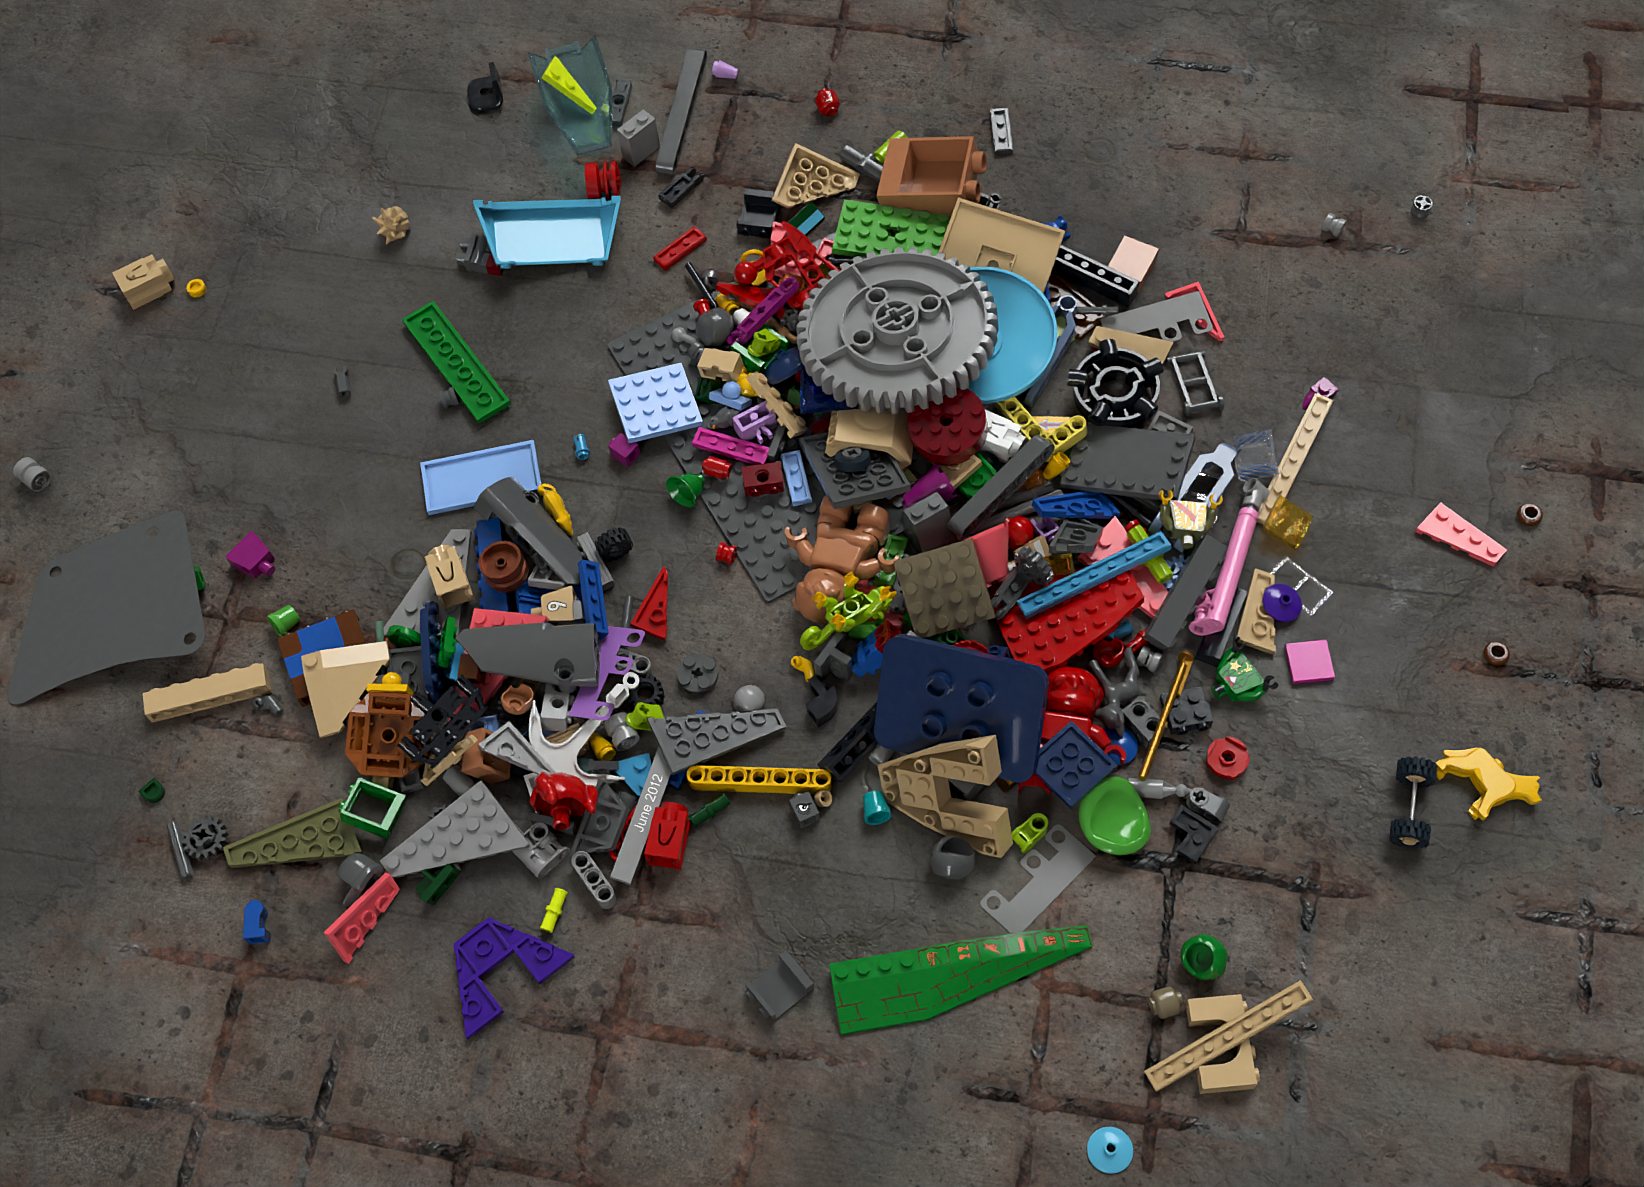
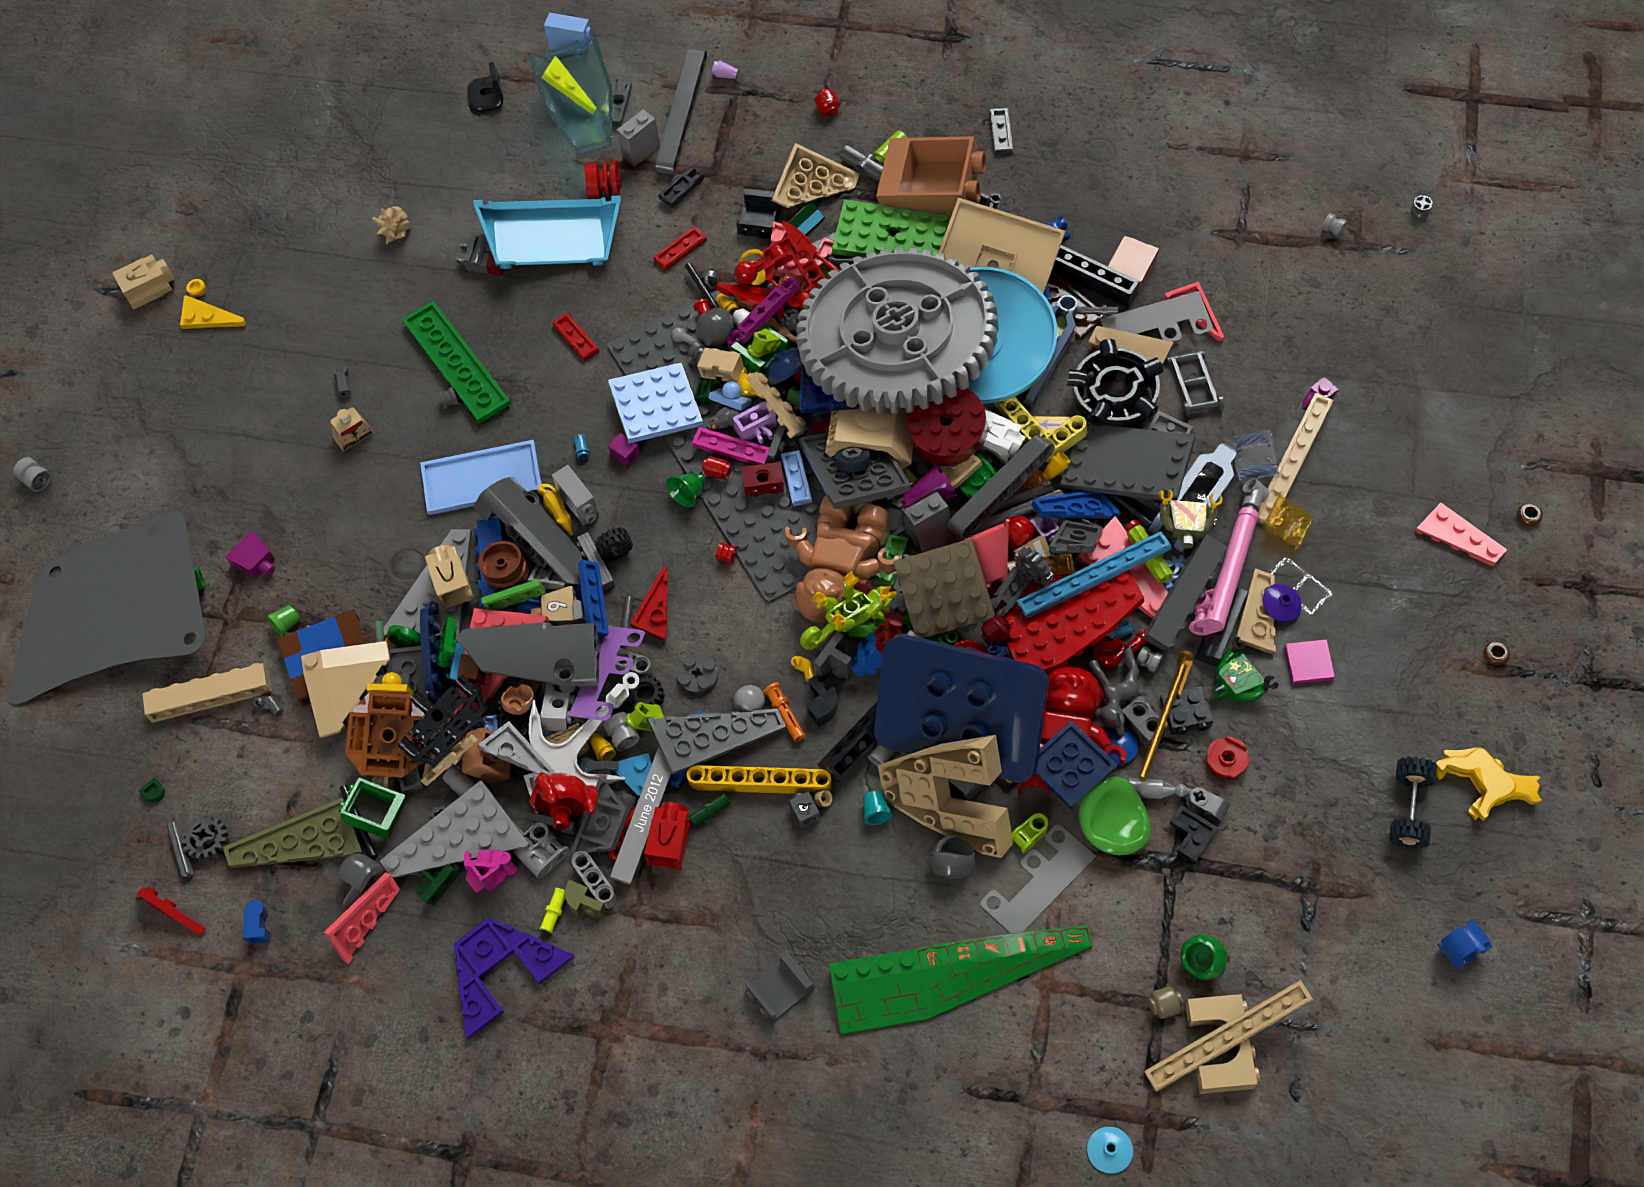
(168, 908): none -> red wing
(203, 315): none -> yellow wing
(349, 428): none -> tan torso
(363, 834): none -> black bar
(488, 869): none -> dark pink piece
(514, 595): none -> bright green tile
(565, 29): none -> light blue brick
(575, 337): none -> red tile
(575, 495): none -> light grey window
(579, 899): none -> olive brick
(781, 703): none -> orange pin
(996, 630): none -> dark red head
(1464, 944): none -> blue brick

